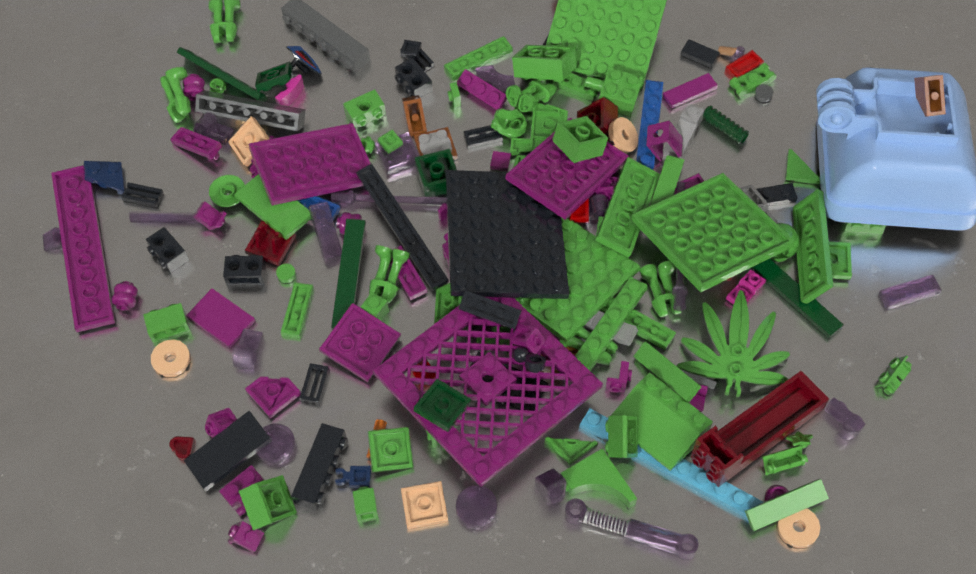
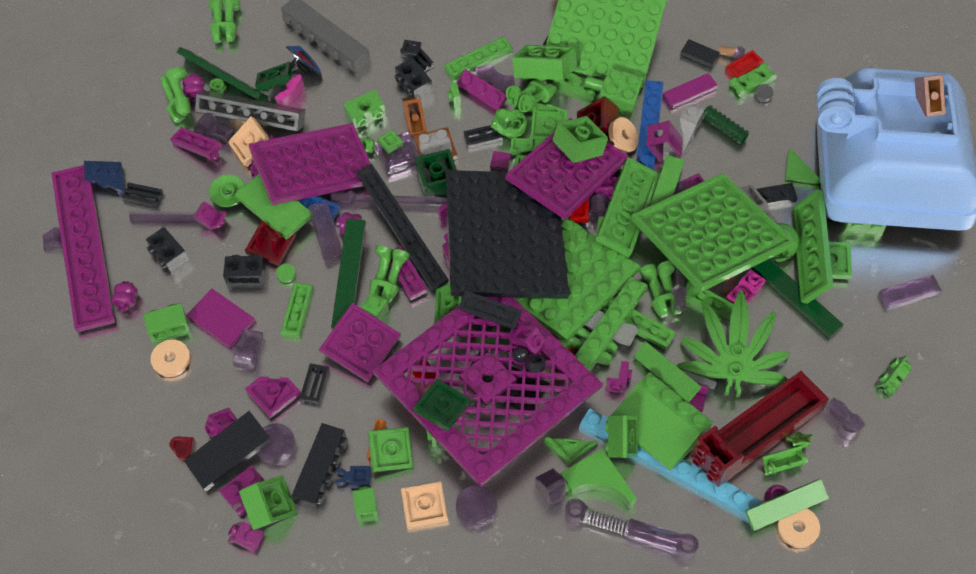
(721, 306): none -> bright green tile

